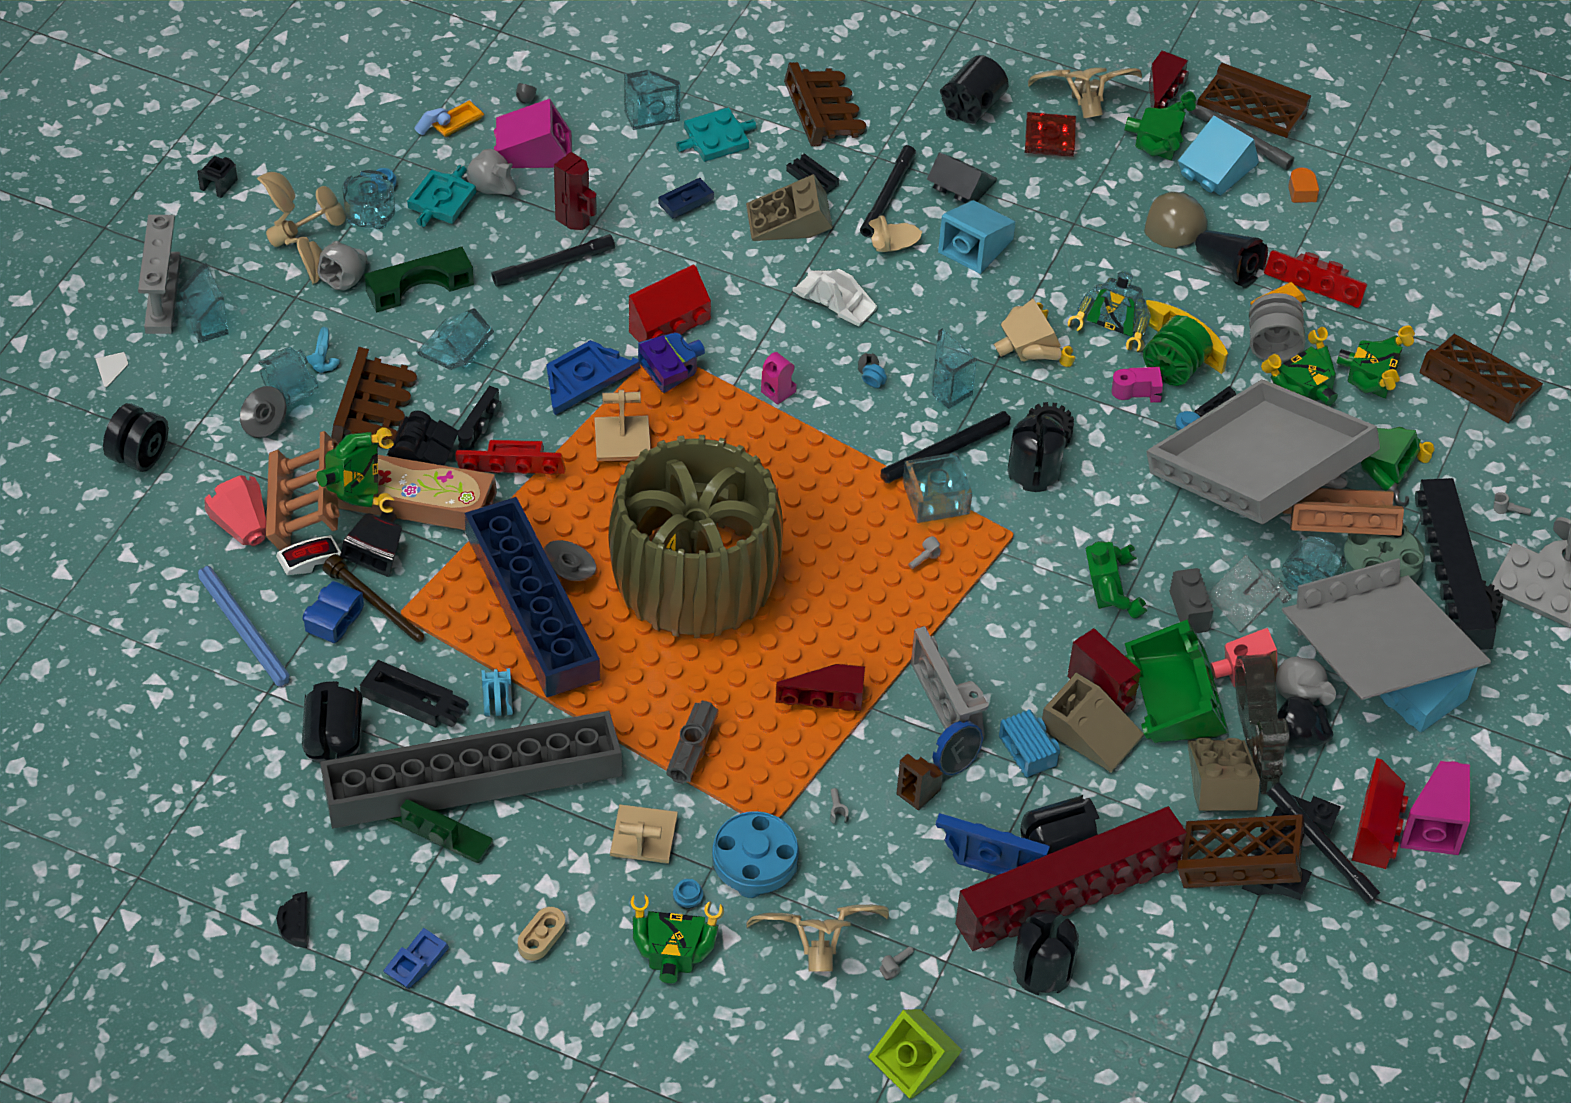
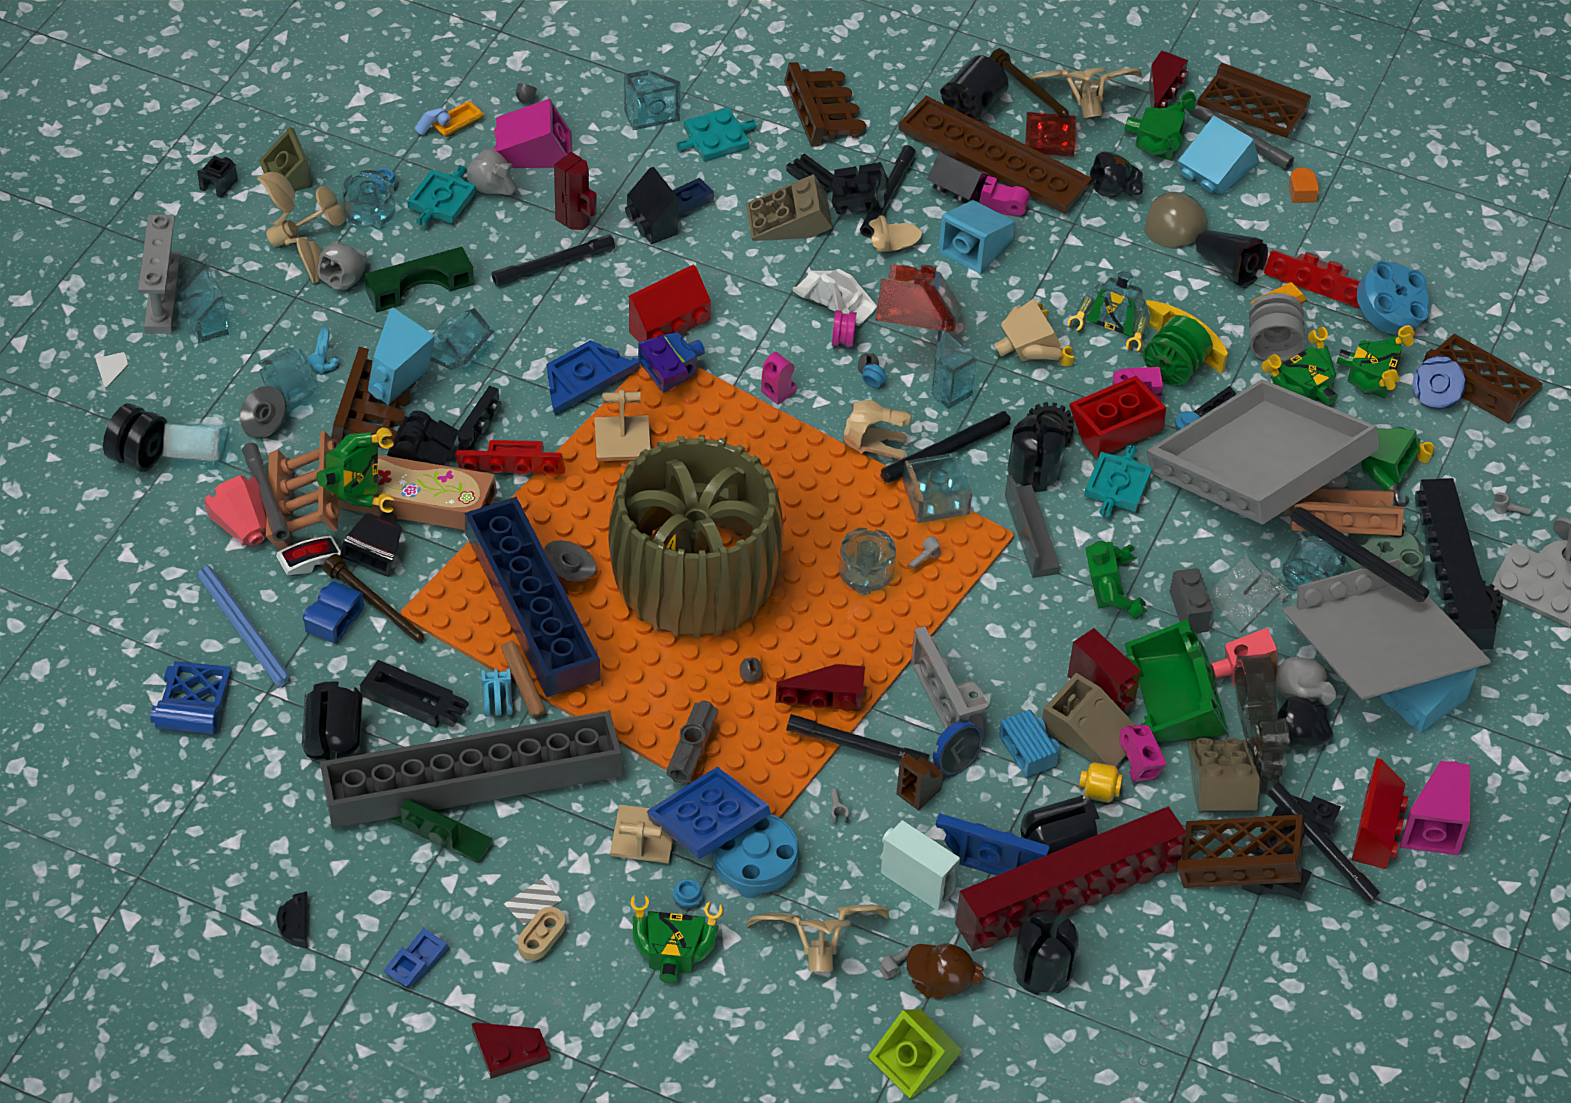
(189, 712): none -> blue piece
(195, 441): none -> clear light blue slope
(275, 518): none -> dark grey piece
(288, 159): none -> olive slope
(400, 357): none -> medium azure slope
(509, 1047): none -> dark red wing
(523, 679): none -> medium nougat axle
(531, 900): none -> sticker
(653, 207): none -> black slope
(708, 812): none -> blue plate
(745, 671): none -> dark grey hinge
(813, 729): none -> black piece
(844, 328): none -> dark pink wheel
(859, 188): none -> black hips
(864, 438): none -> tan piece
(867, 560): none -> clear light blue brick
(918, 299): none -> clear red windscreen
(919, 864): none -> light aqua brick
(942, 969): none -> reddish brown hair
(995, 154): none -> reddish brown plate
(1003, 59): none -> dark brown piece
(1003, 198): none -> dark pink leg
(1031, 529): none -> dark grey panel
(1101, 782): none -> yellow head
(1114, 174): none -> black piece
(1118, 416): none -> red slope
(1118, 481): none -> teal plate
(1142, 752): none -> dark pink leg
(1360, 554): none -> black axle
(1393, 297): none -> dark azure piece
(1439, 382): none -> tile

